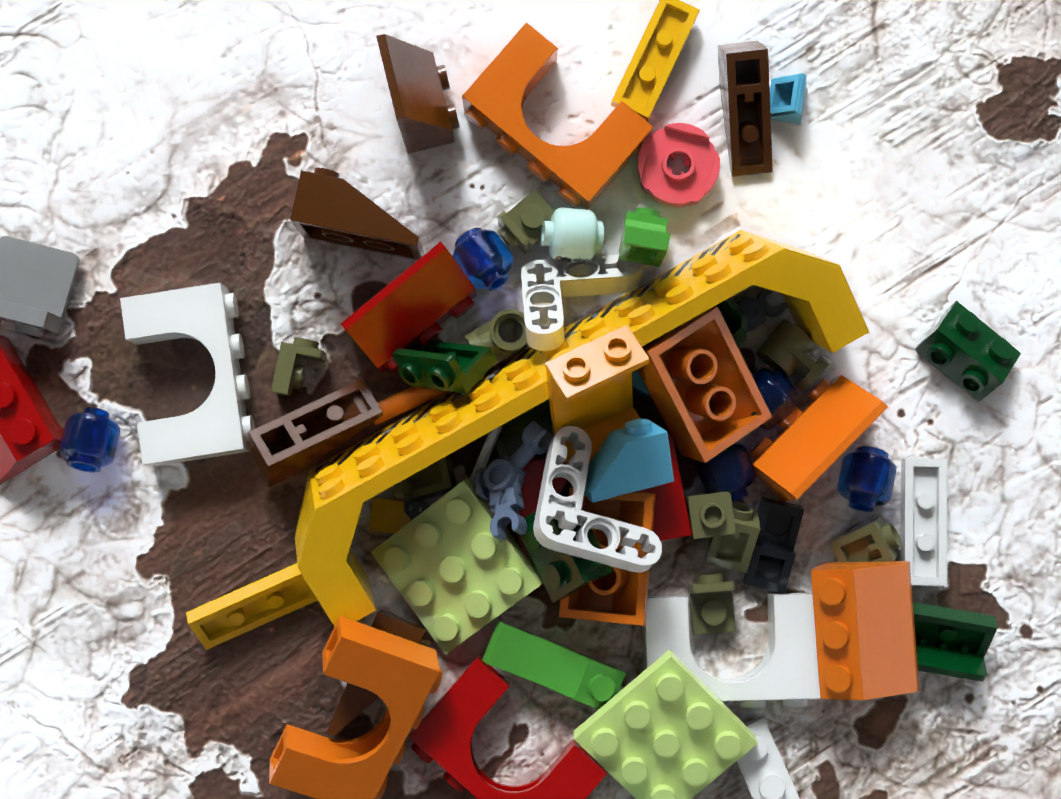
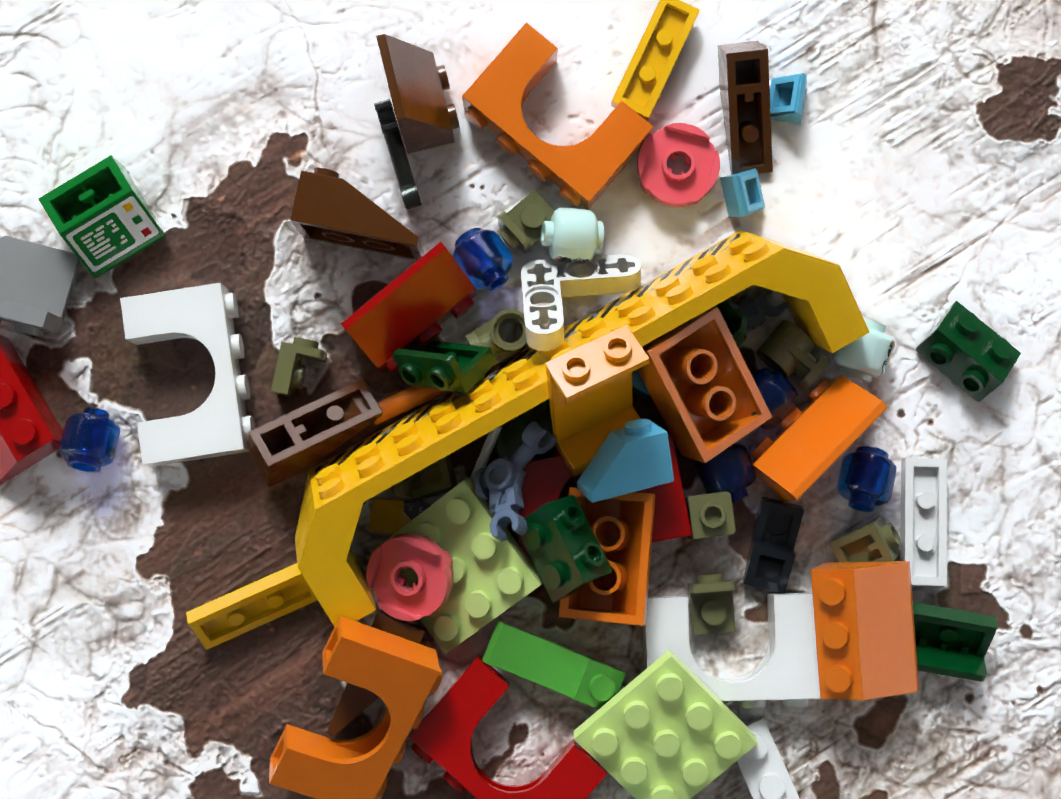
(102, 216): none -> slope
(397, 154): none -> pearl dark grey bar
(430, 564): none -> coral plate
(569, 513): white beam -> none
(644, 237): bright green slope -> none
(736, 549): olive bracket -> none
(742, 193): none -> medium azure slope
(867, 355): none -> light aqua head

